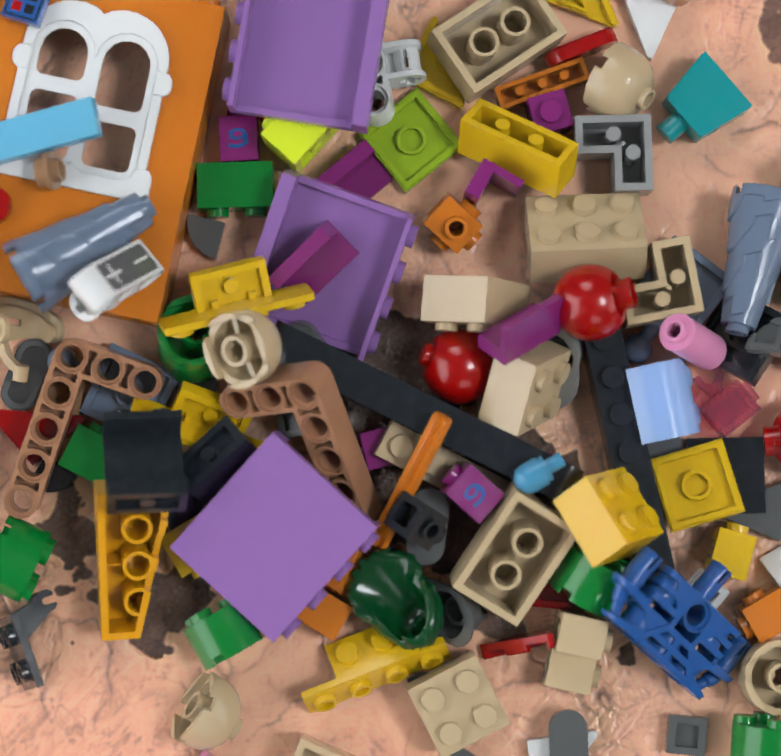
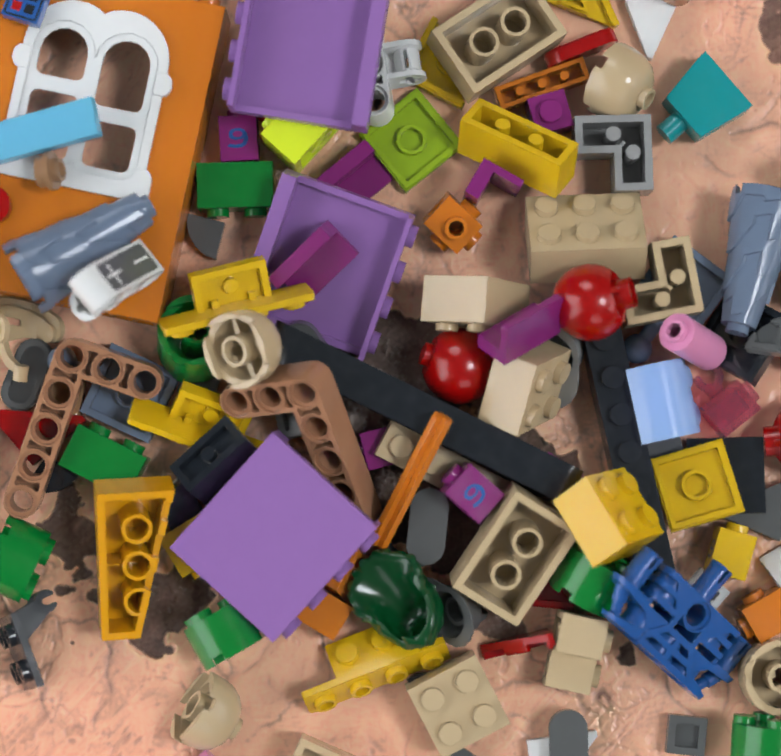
(143, 461): black panel -> none
(424, 528): black brick -> none
(537, 473): dark azure cylinder -> none

